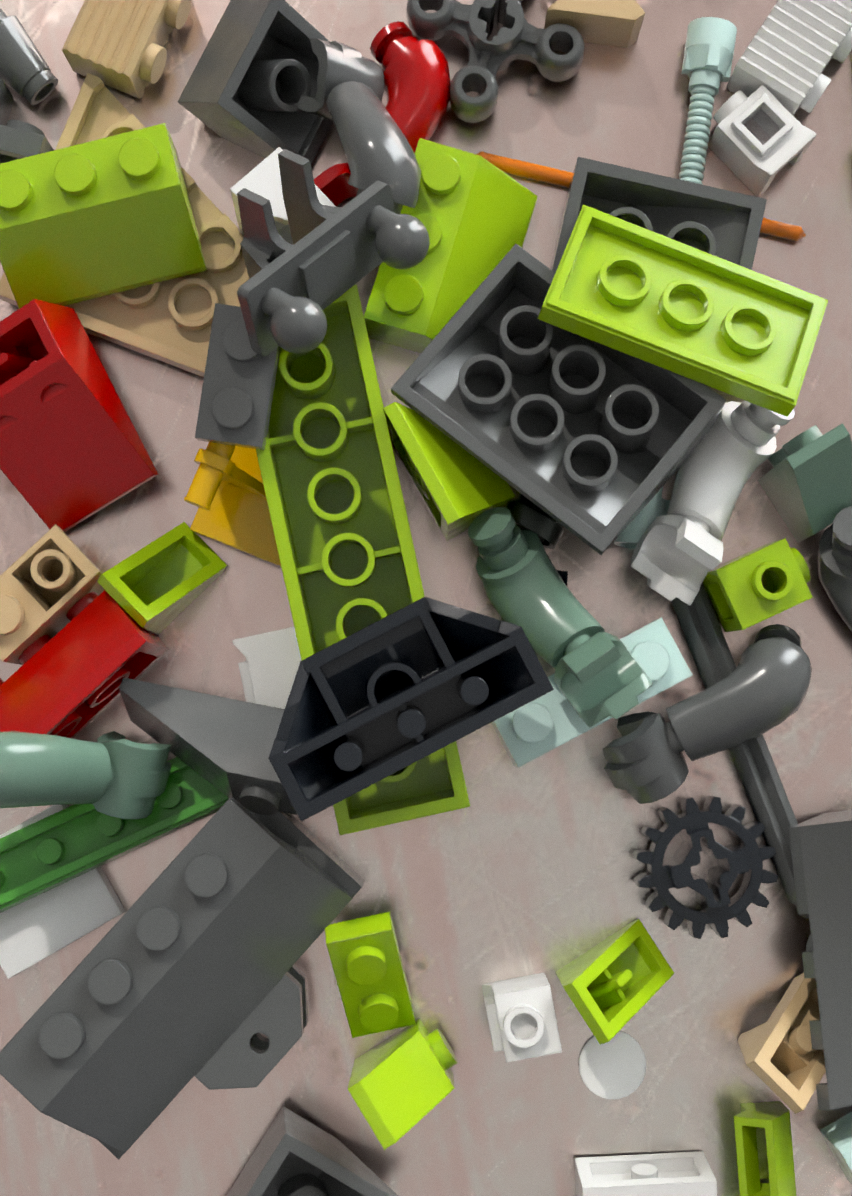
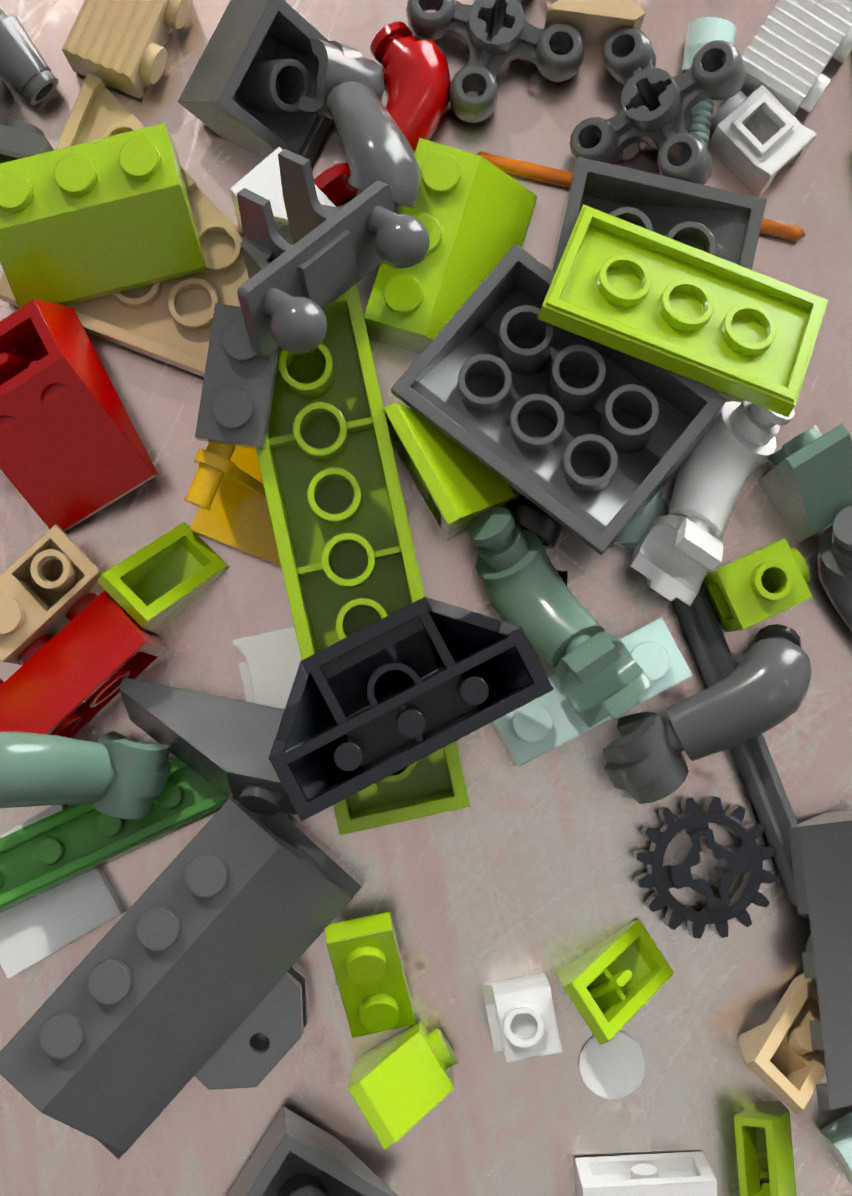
(659, 105): none -> dark grey gear

